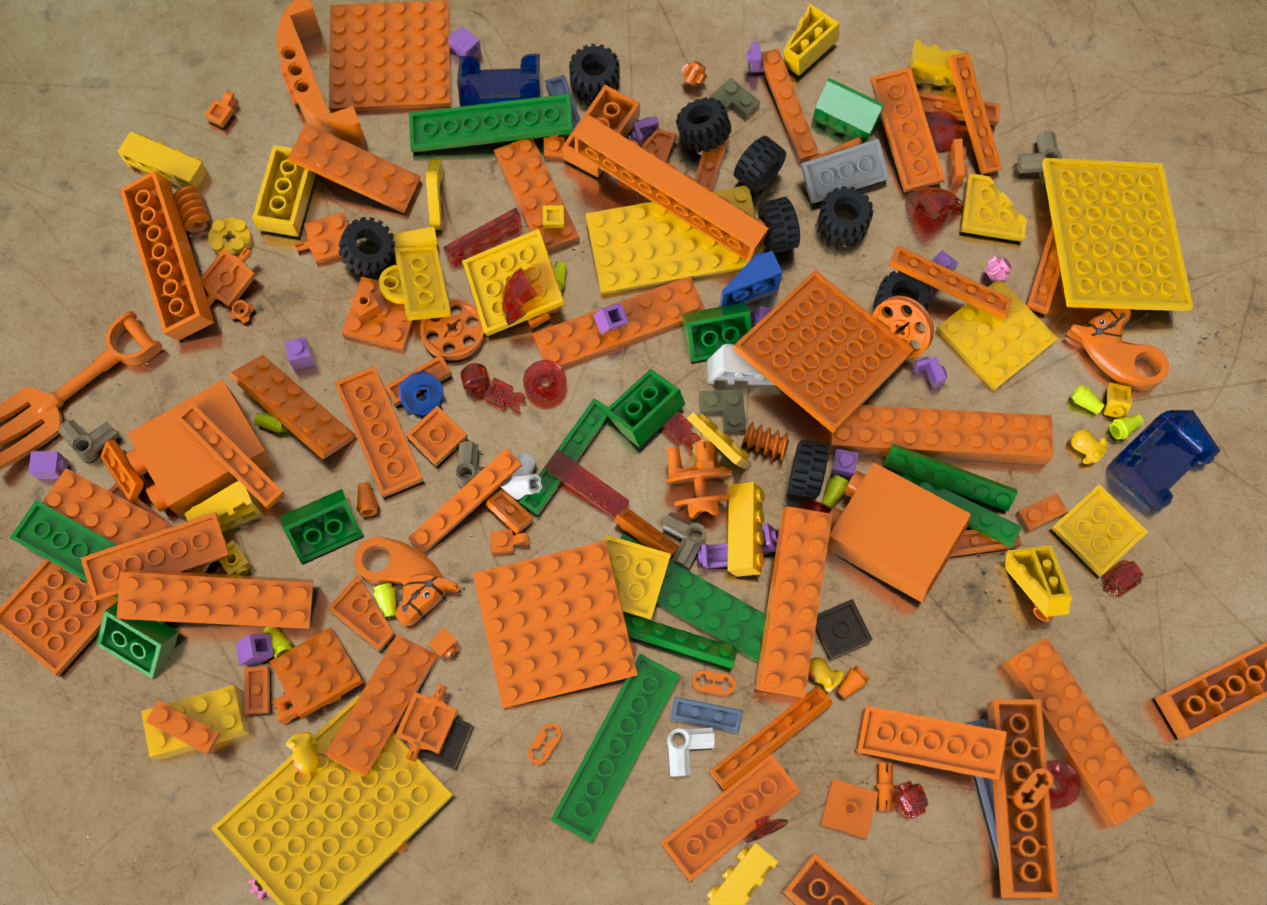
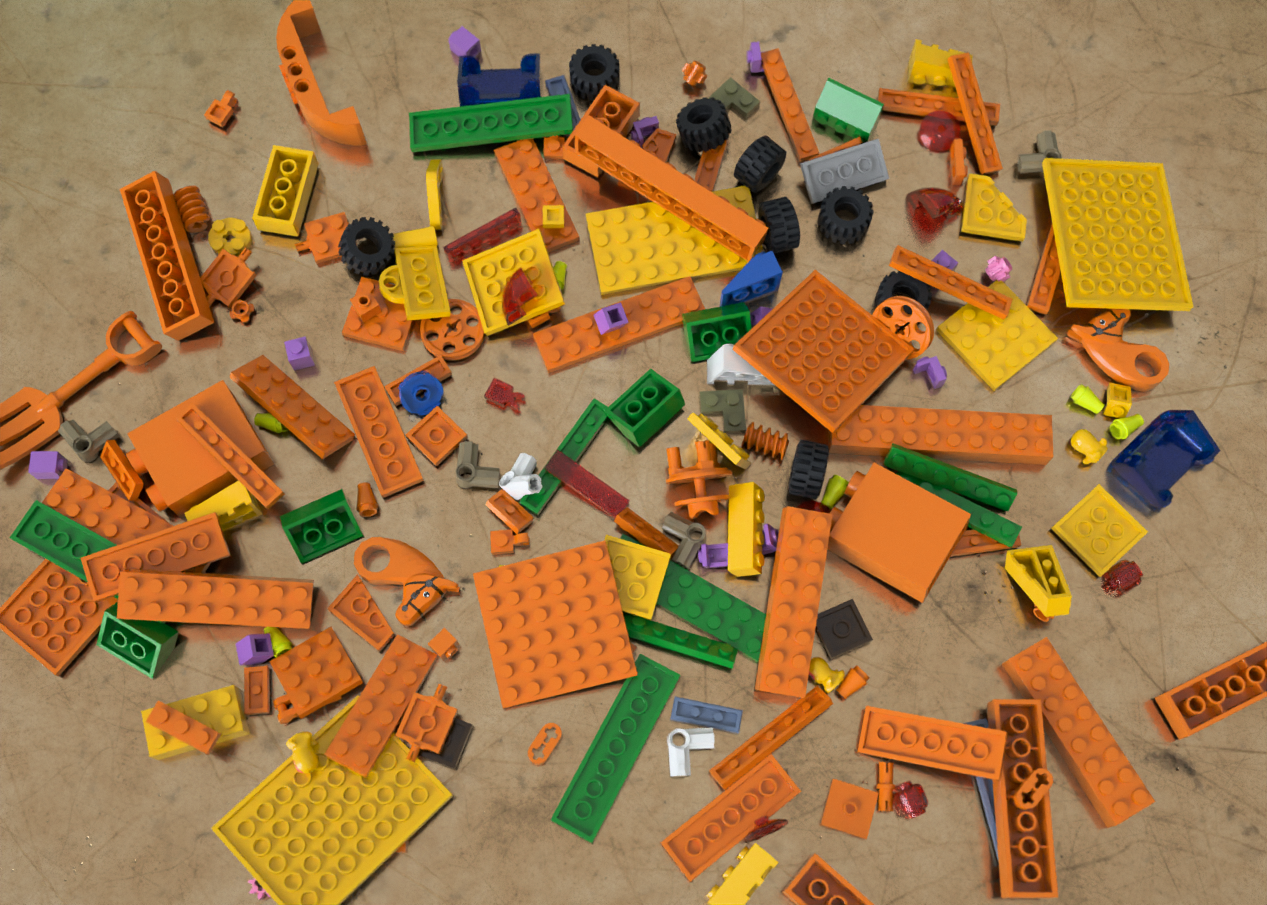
(157, 157): yellow brick -> none
(240, 566): yellow brick -> none
(354, 168): orange plate -> none
(386, 598): neon yellow cone -> none
(389, 56): orange plate -> none
(465, 501): orange plate -> none
(475, 379): clear red head -> none
(544, 371): clear red dish -> none
(679, 428): clear red plate -> none
(712, 688): orange beam -> none
(810, 40): yellow wedge -> none
(844, 464): medium lavender brick -> none
(907, 130): orange plate -> none
(1042, 512): orange plate -> none
(1068, 784): clear red dish -> none

